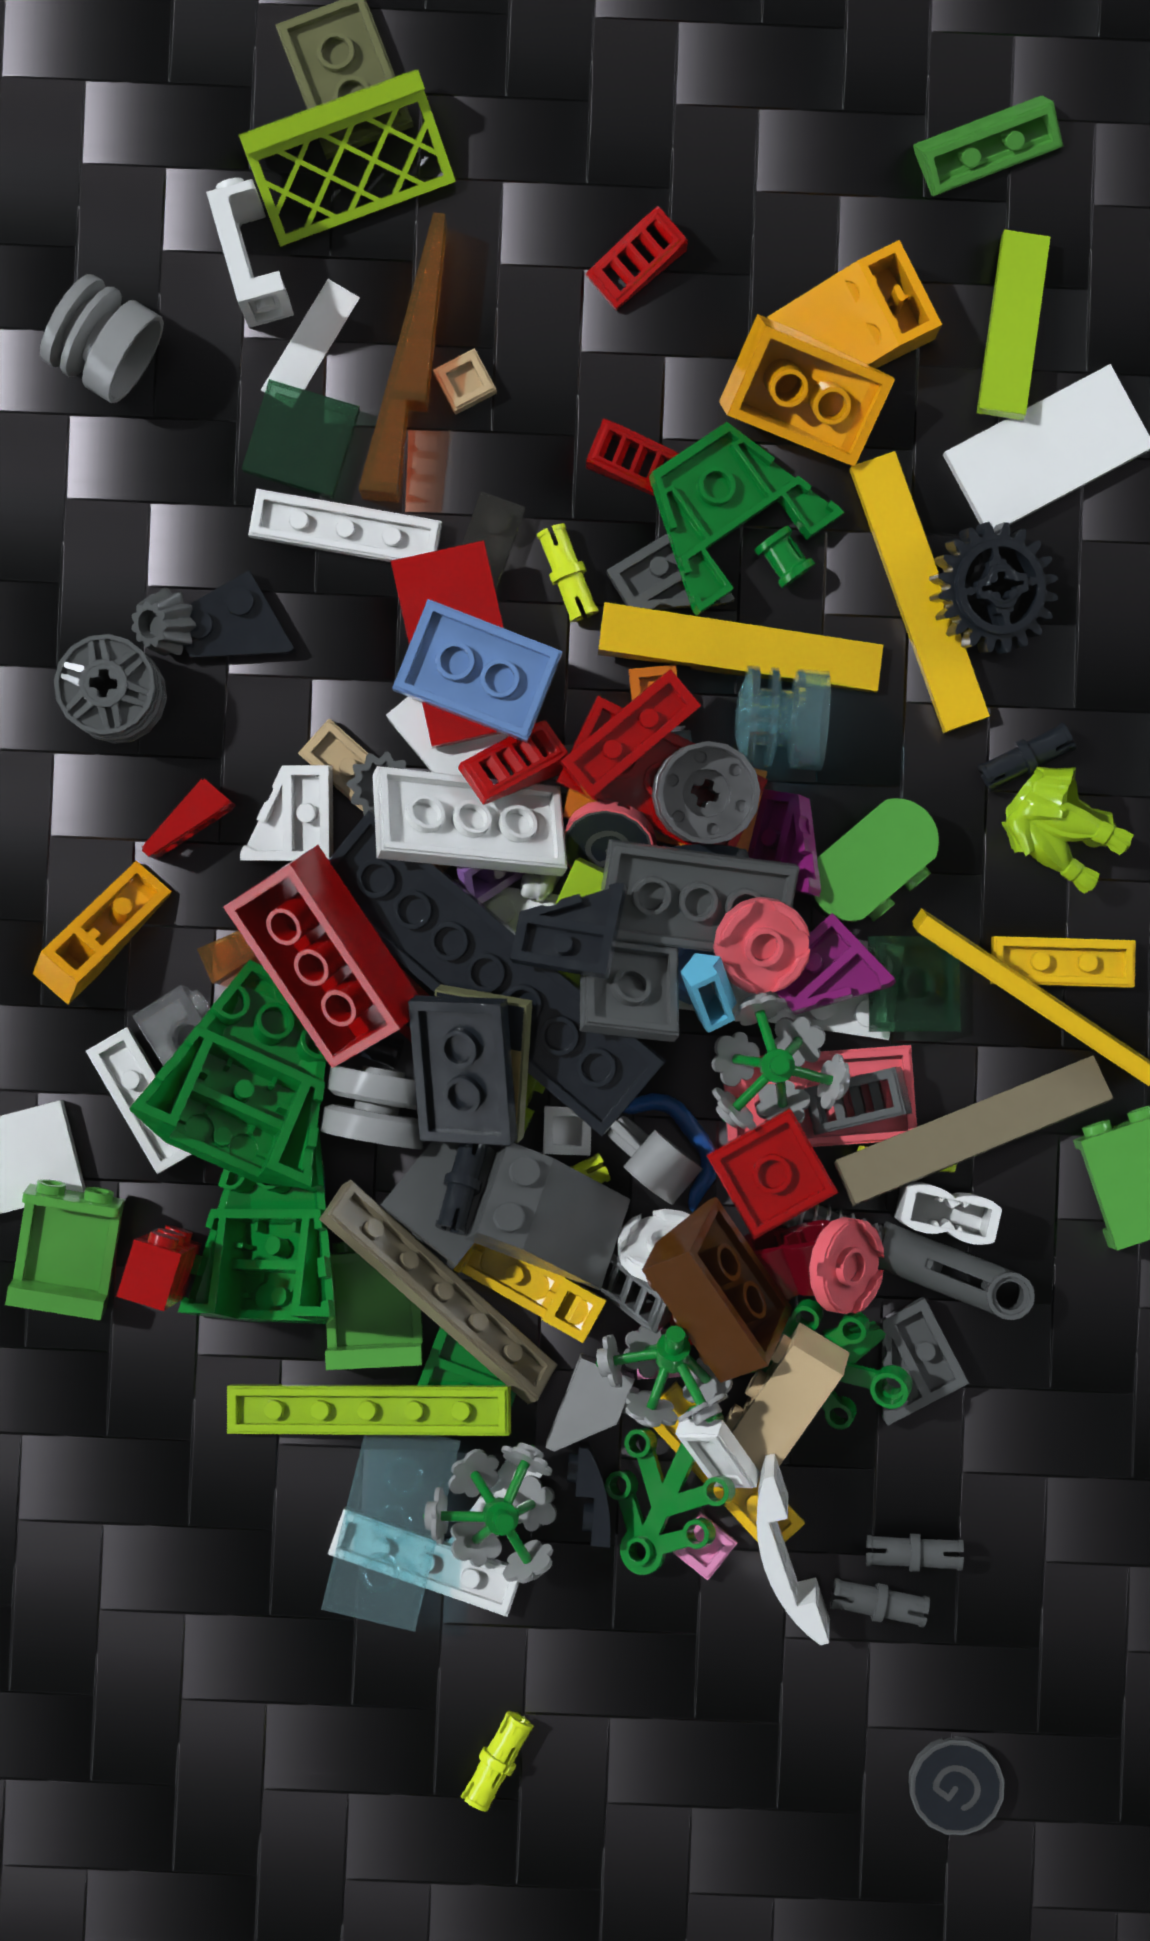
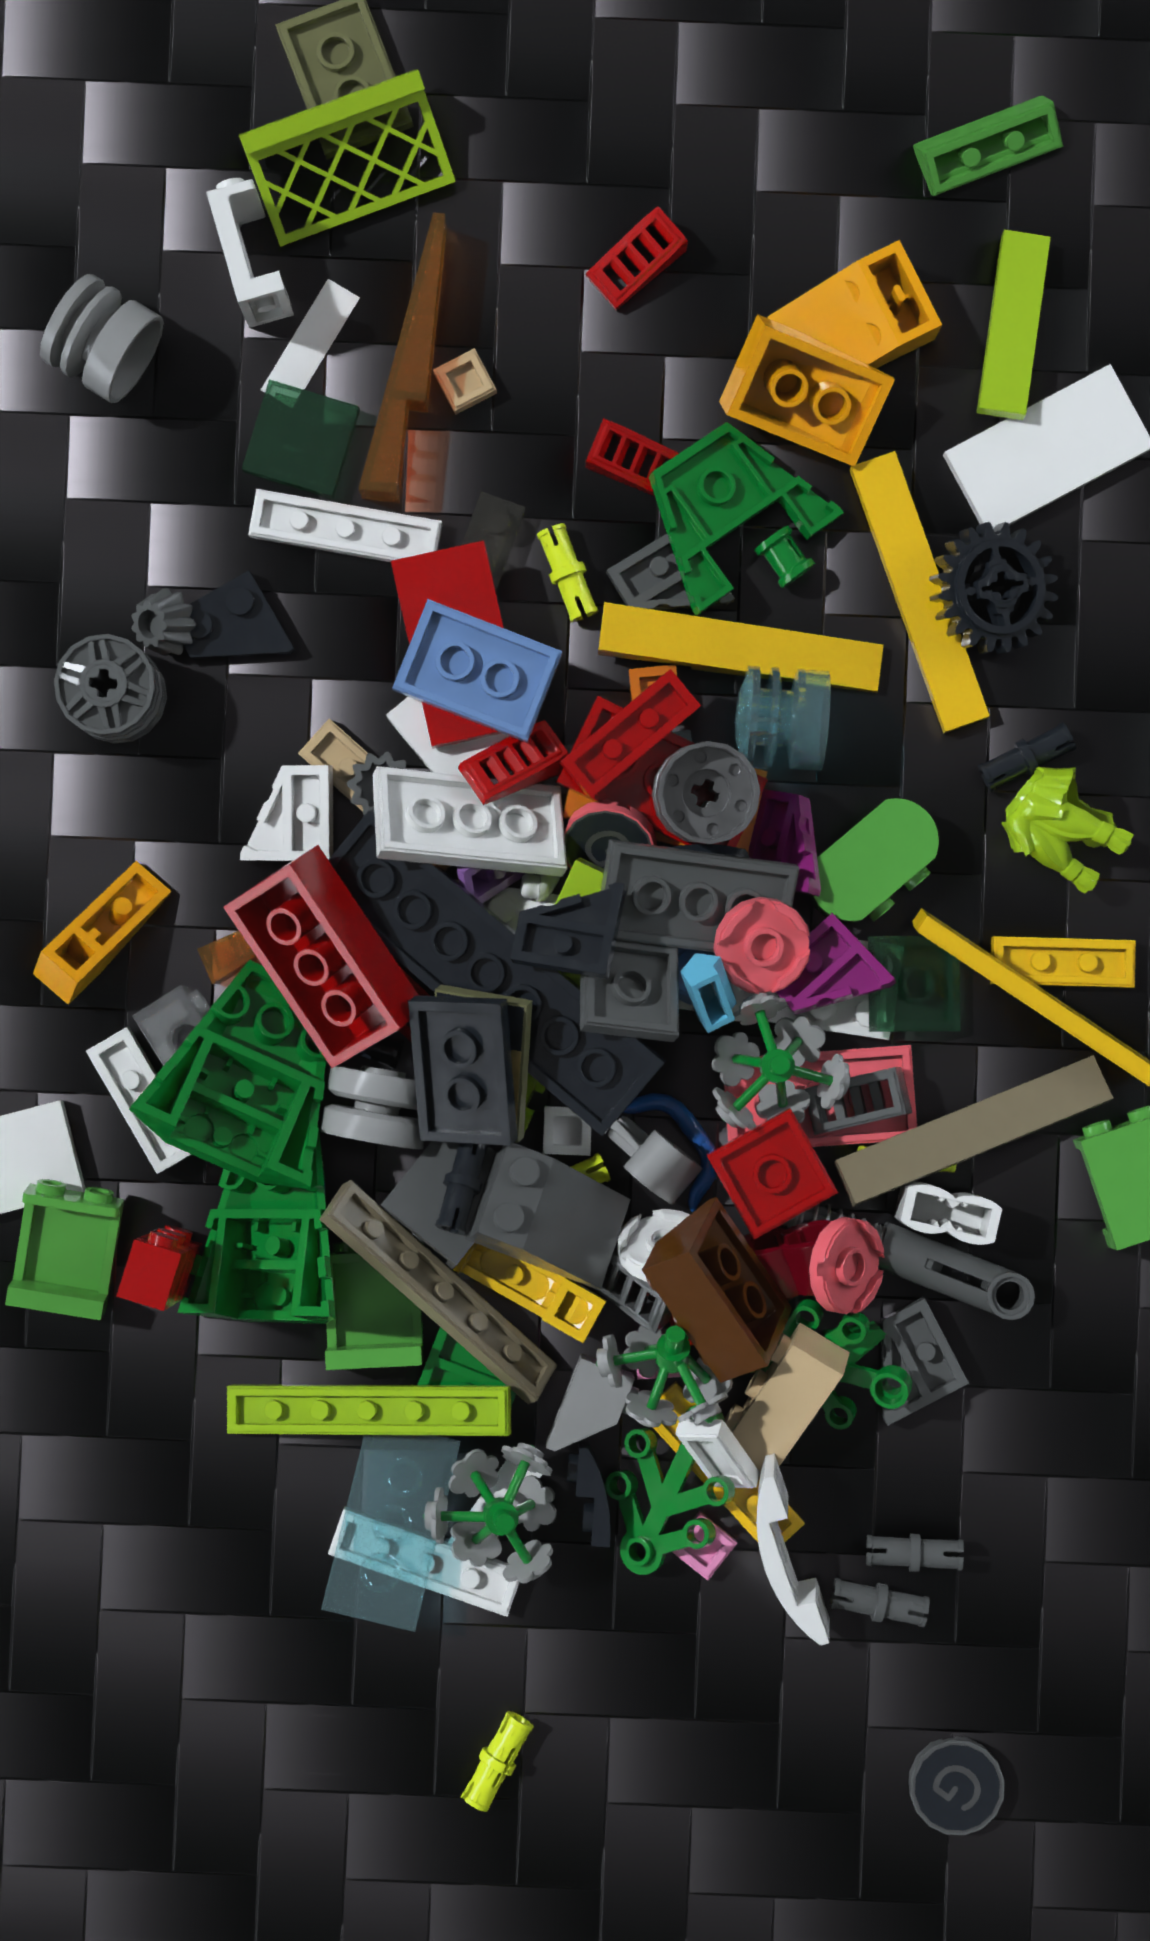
(194, 813): red slope -> none

